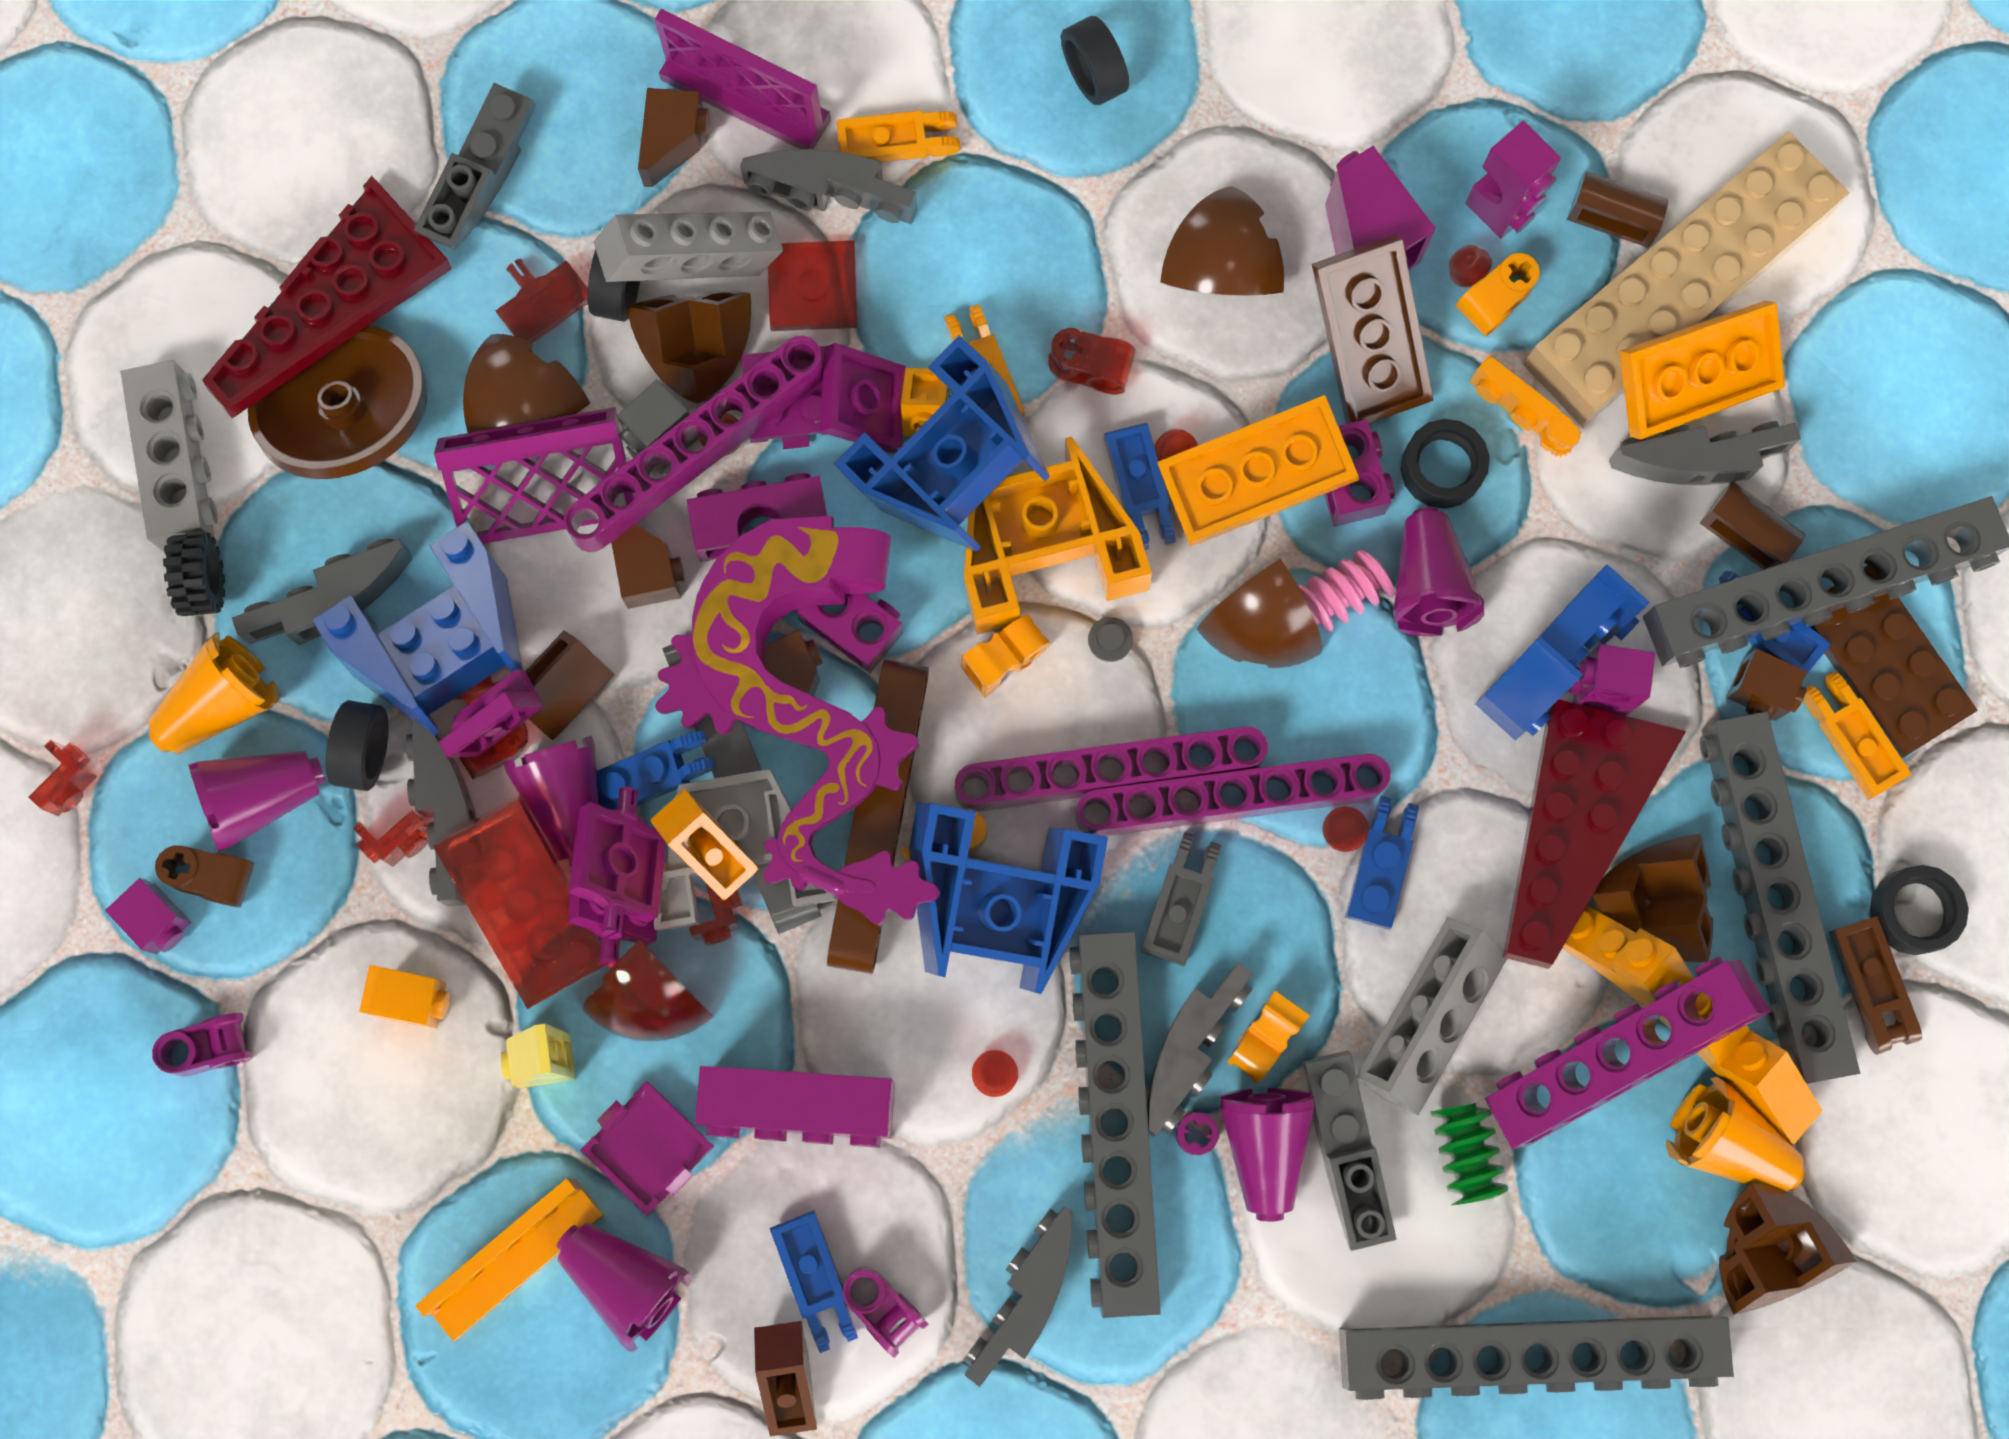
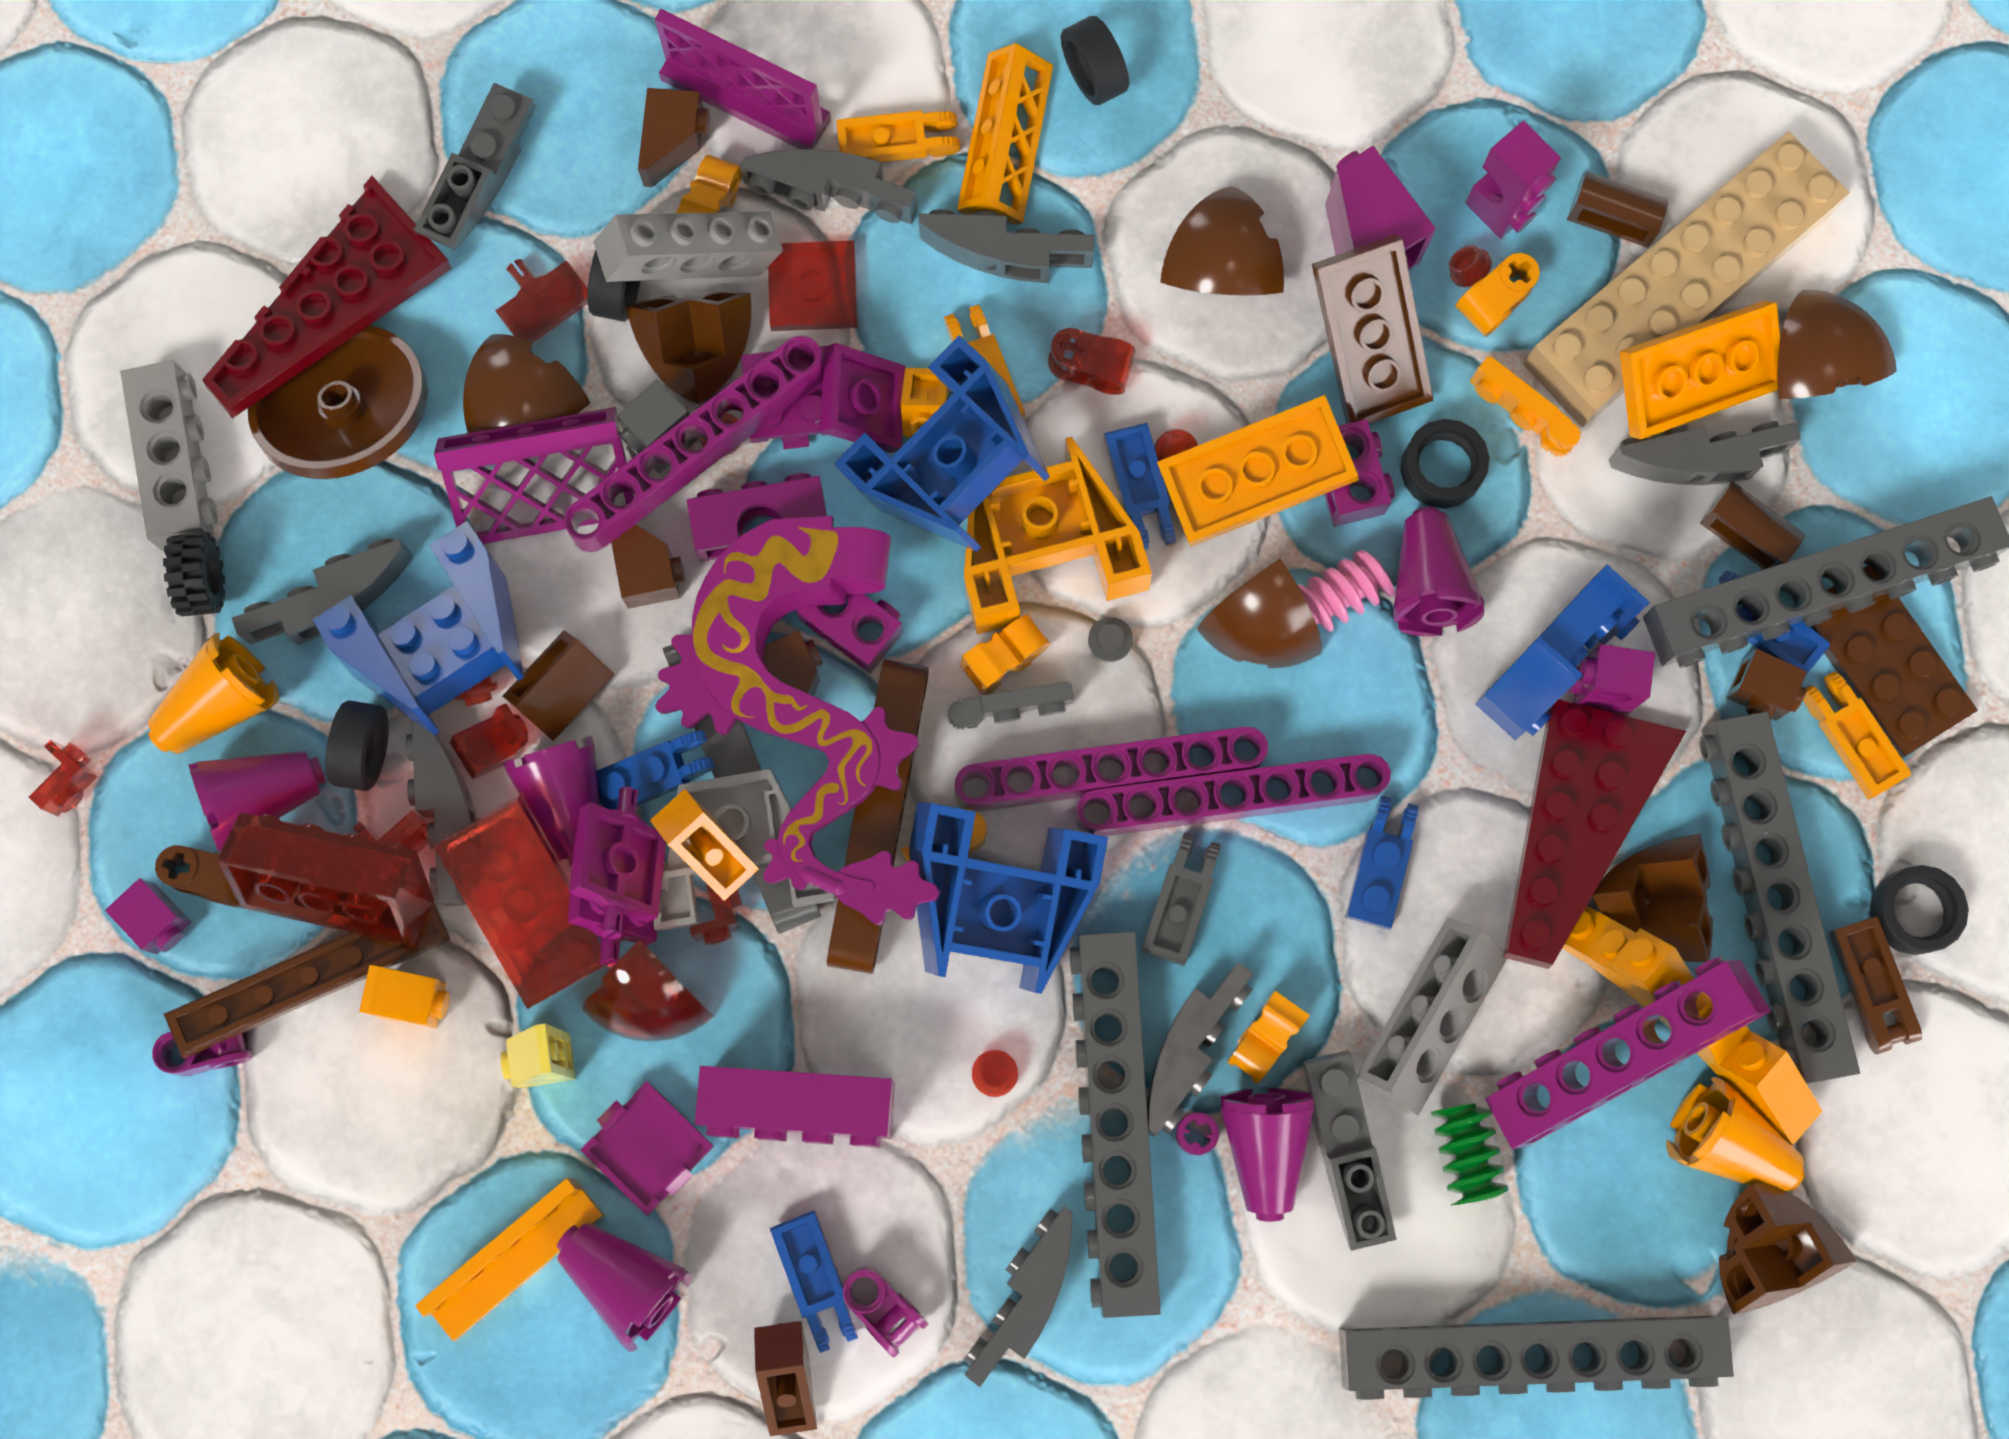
(291, 985): none -> reddish brown tile
(326, 878): none -> clear red brick
(492, 716): magenta bracket -> none
(713, 187): none -> light orange leg
(985, 245): none -> dark grey slope
(998, 127): none -> light orange fence
(1007, 705): none -> dark grey hinge
(1345, 829): clear red plate -> none
(1830, 346): none -> reddish brown brick

